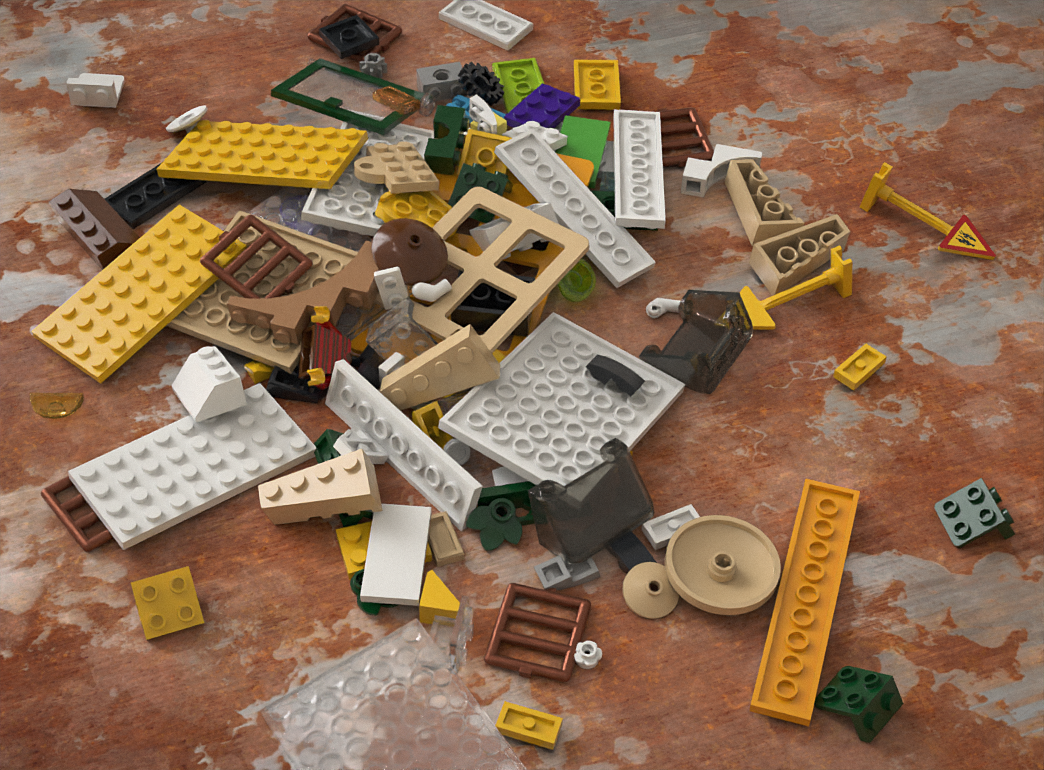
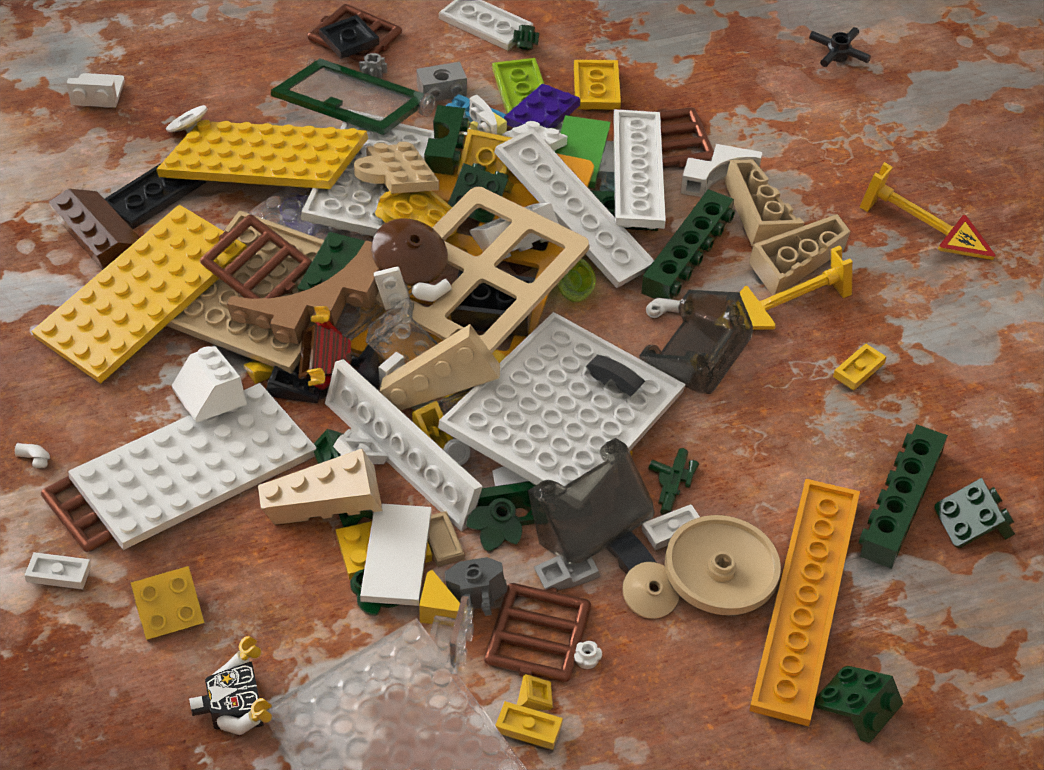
(33, 451): none -> white arm
(56, 404): clear yellow plate -> none
(58, 570): none -> white plate
(234, 694): none -> torso
(330, 259): none -> dark green wing
(396, 100): clear orange tile -> none
(479, 81): black gear -> none
(479, 580): none -> dark grey hinge
(526, 37): none -> dark green gear
(535, 693): none -> yellow slope
(672, 477): none -> dark green piece
(688, 246): none -> dark green brick
(840, 47): none -> black bar
(903, 496): none -> dark green brick

